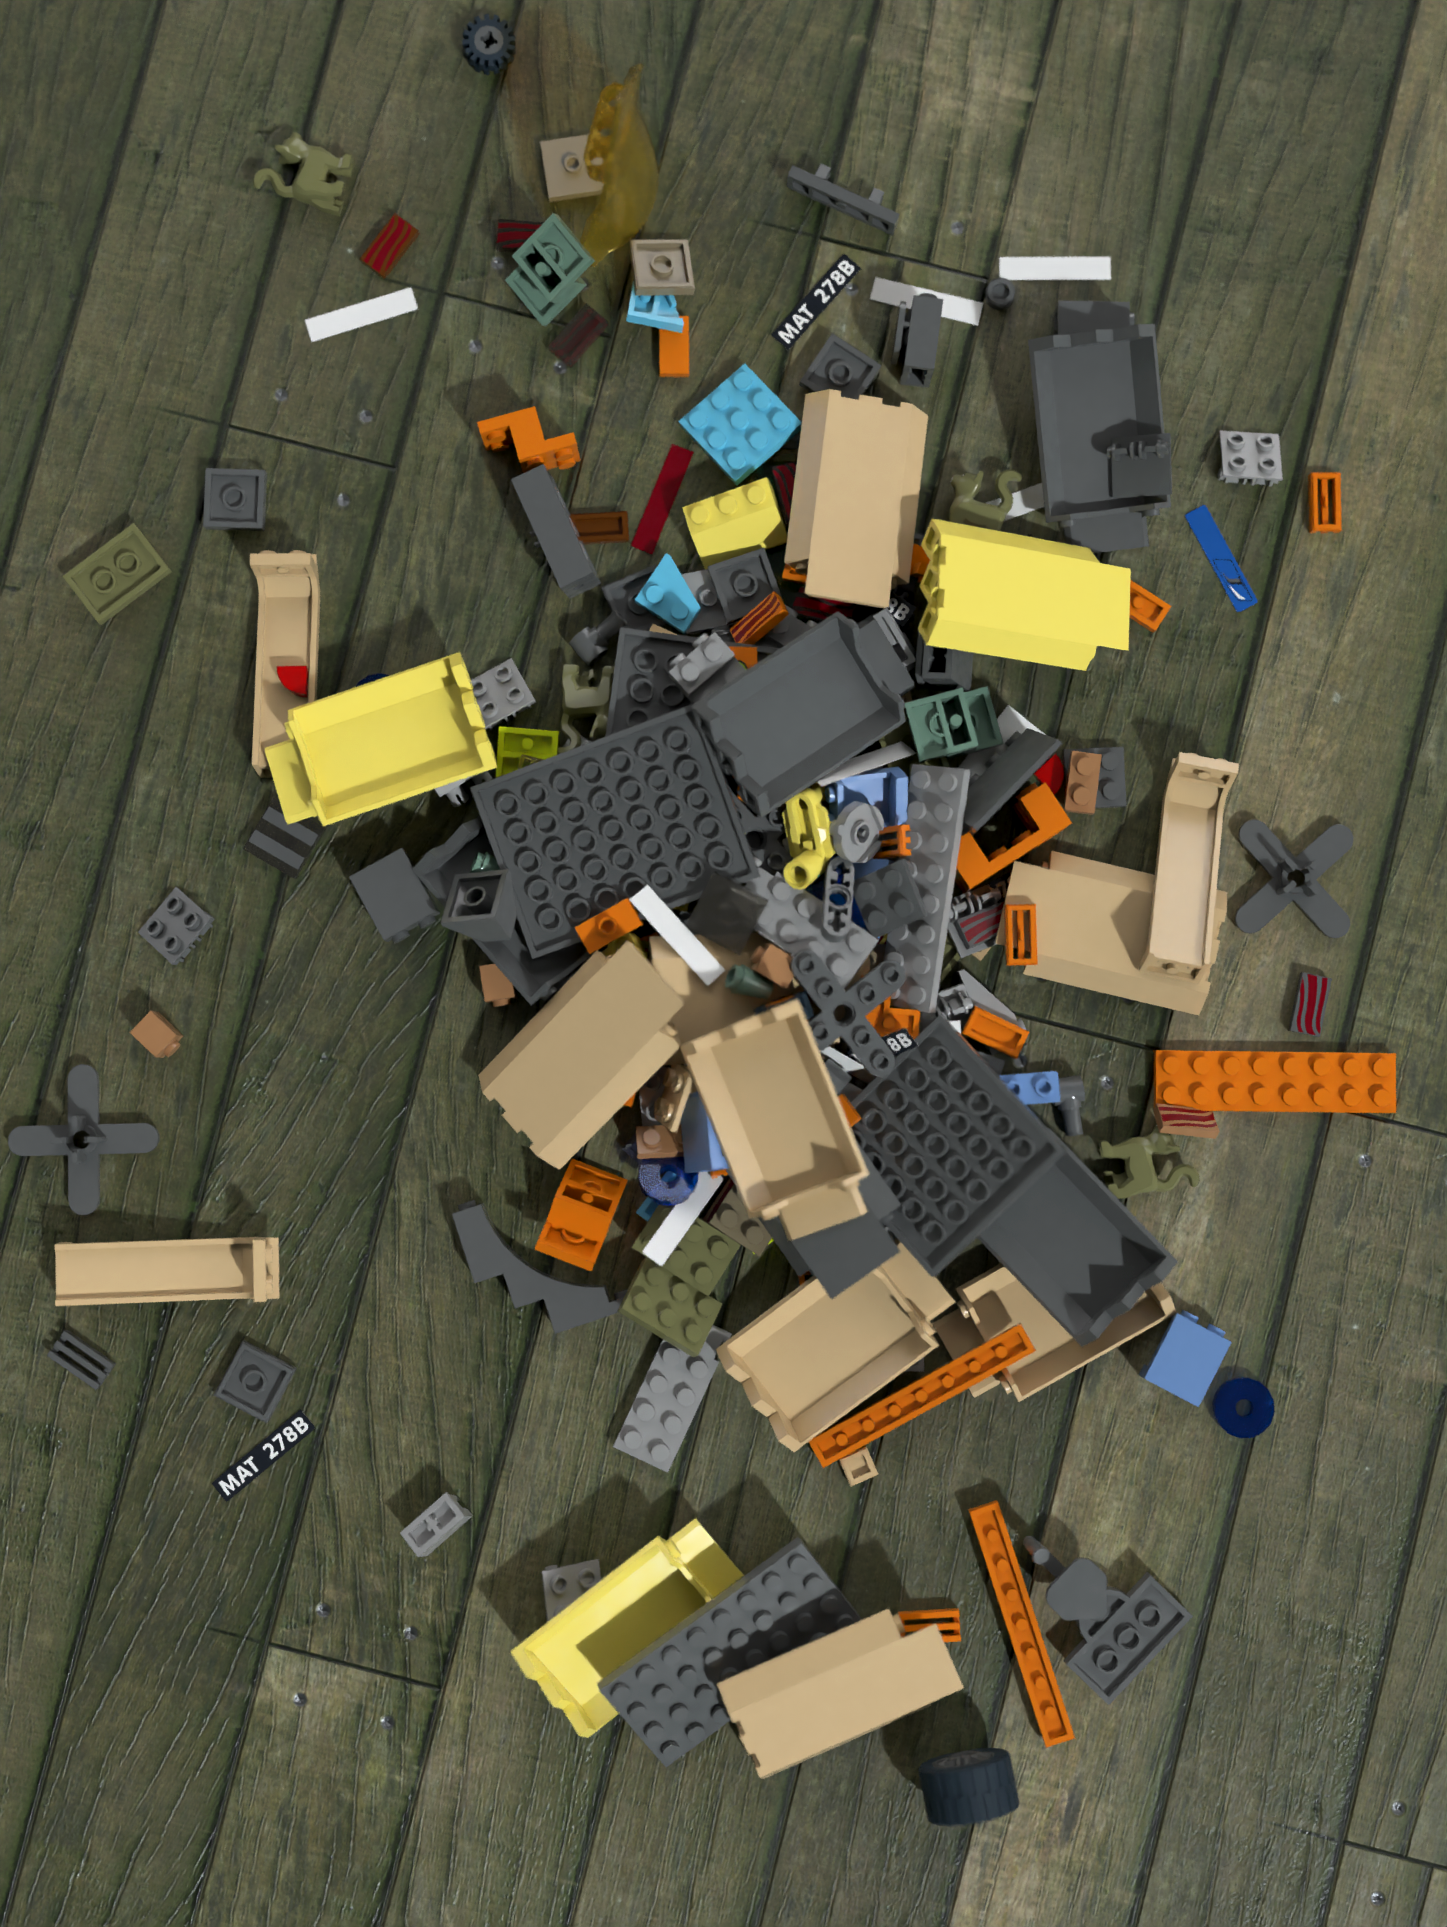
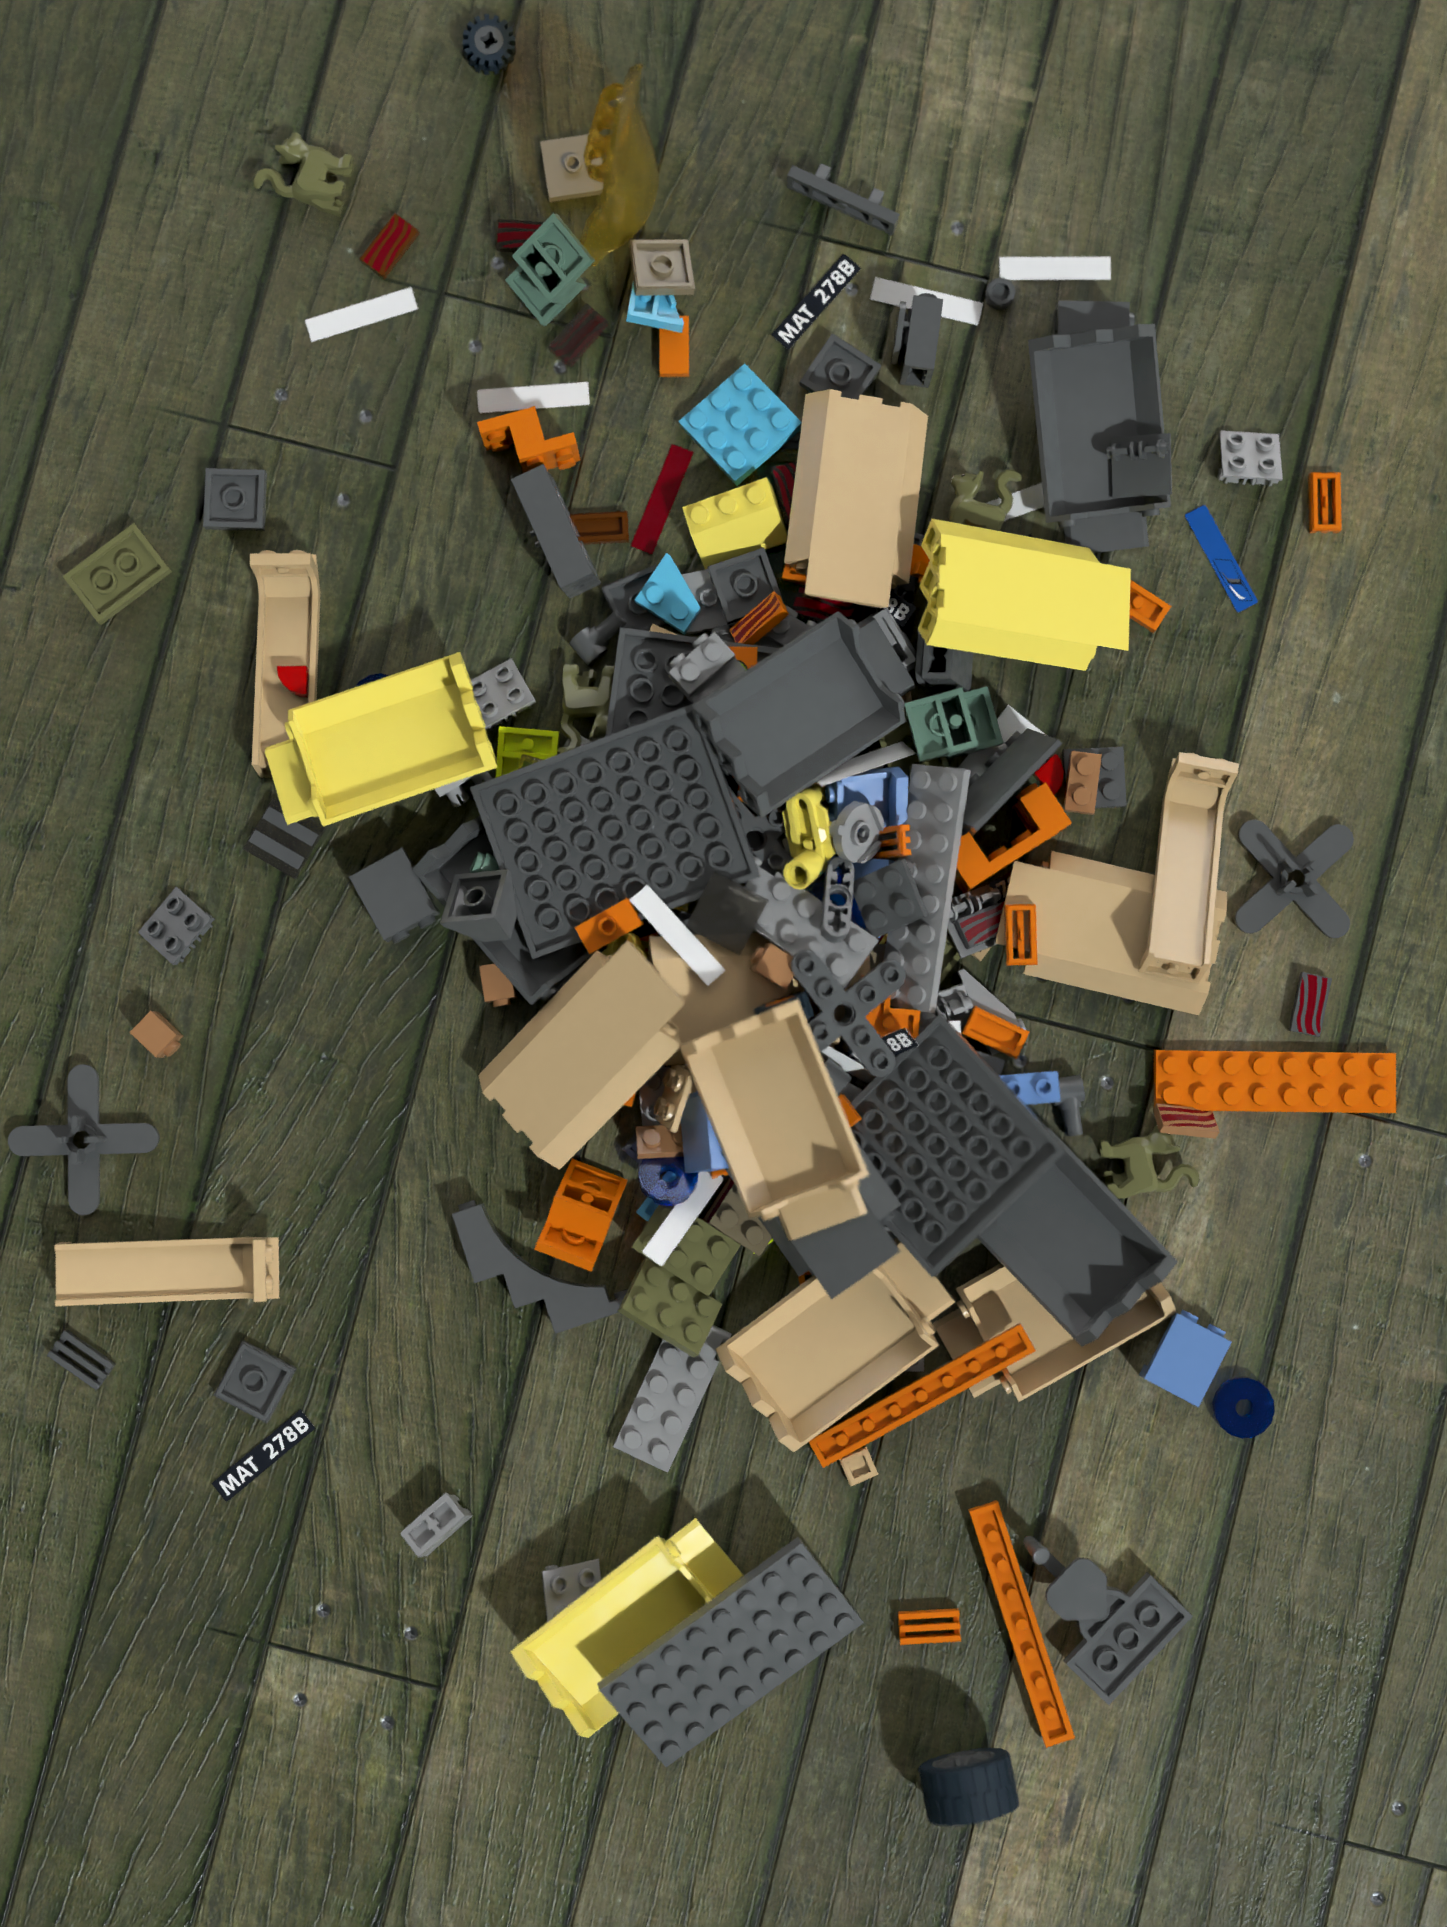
(528, 396): none -> white sticker
(747, 982): sand green cone -> none
(837, 1690): tan panel -> none

